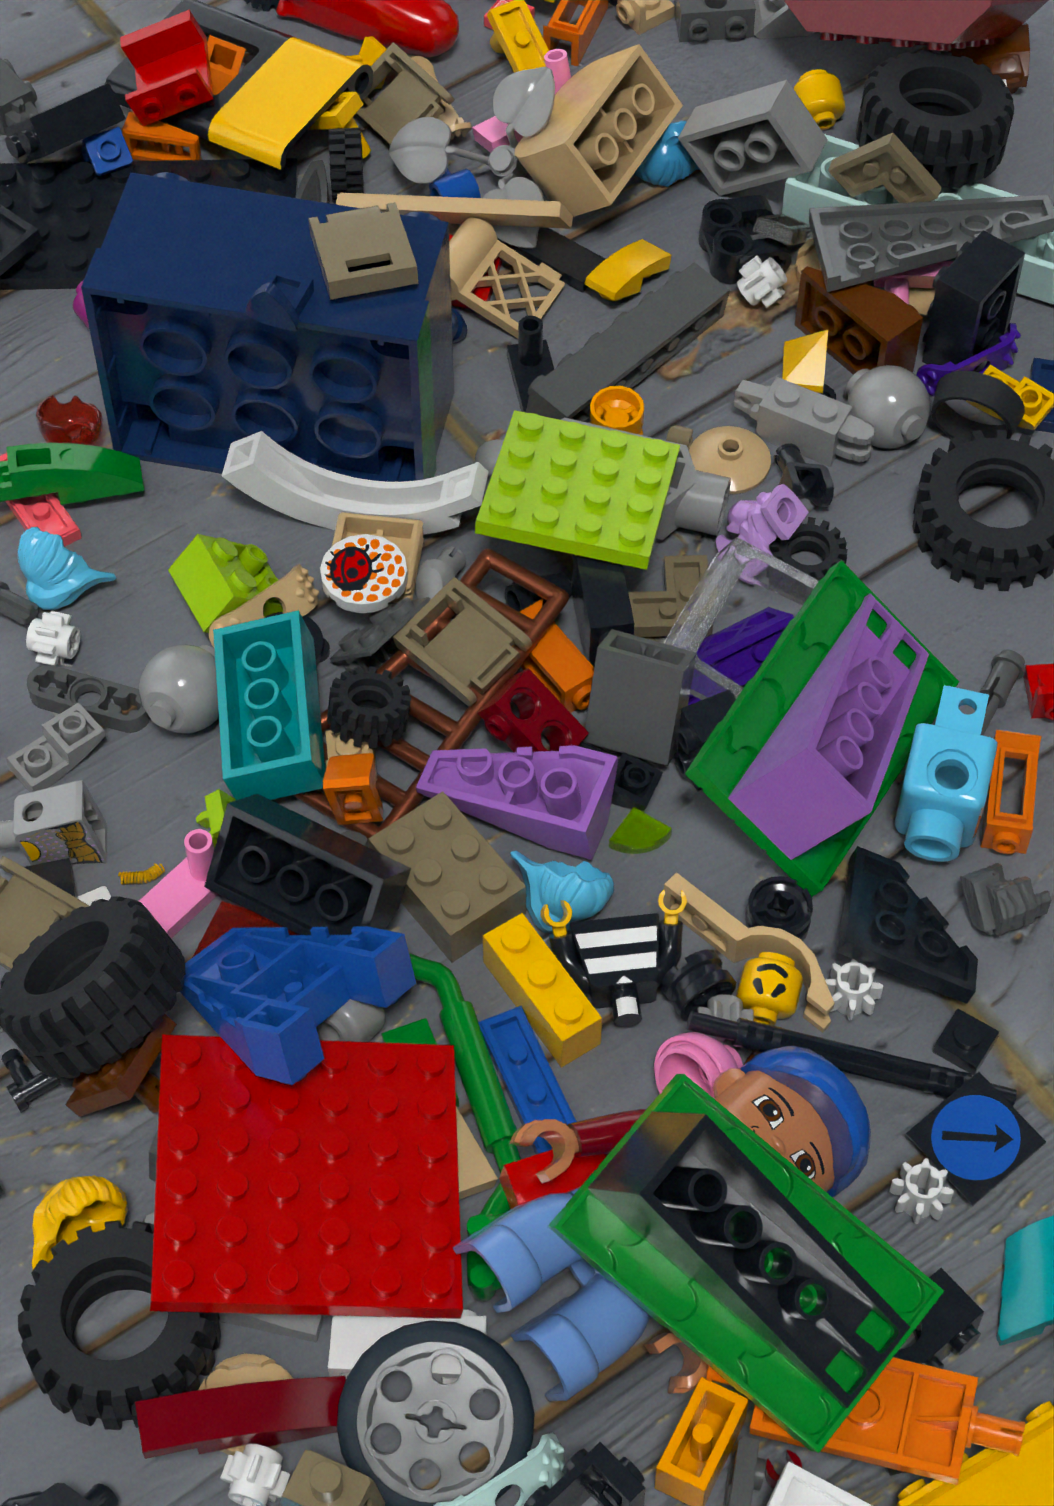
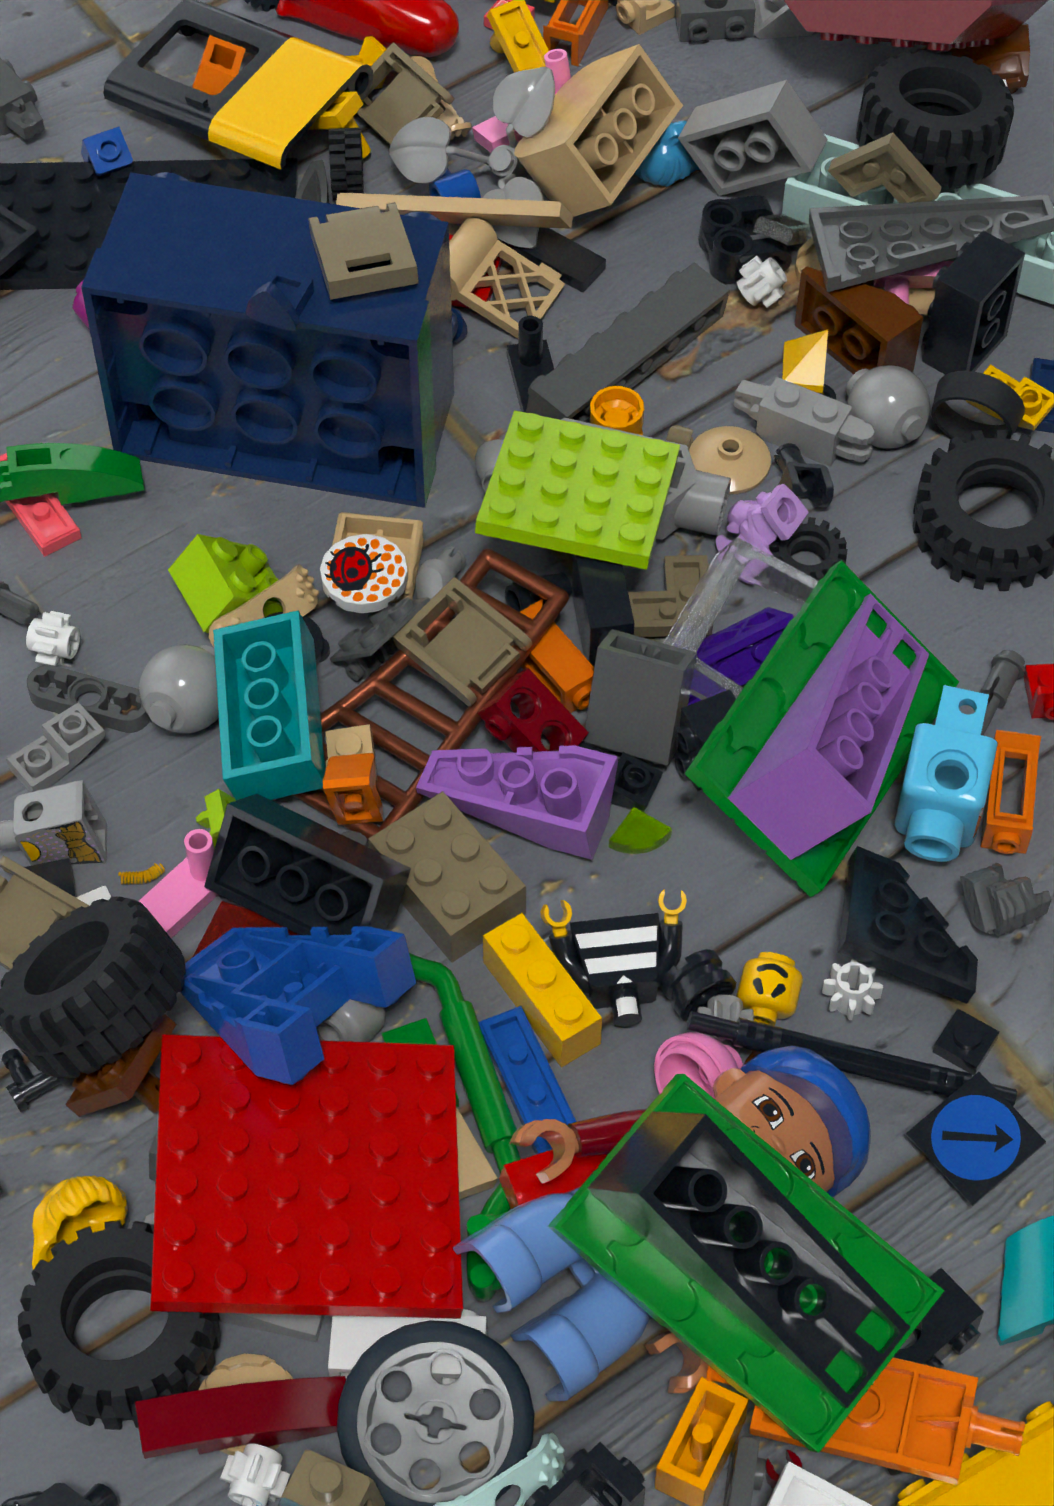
(54, 572): medium azure hair -> none
(63, 124): black brick -> none
(69, 422): clear red hair -> none
(154, 141): orange slope -> none
(169, 67): red panel -> none
(319, 495): white arch -> none
(363, 723): black tyre -> none
(547, 883): medium azure hair -> none
(625, 269): yellow slope -> none
(740, 942): tan piece -> none
(782, 894): black wheel -> none
(821, 96): yellow head -> none
(923, 1177): white gear -> none
(998, 356): dark purple piece -> none

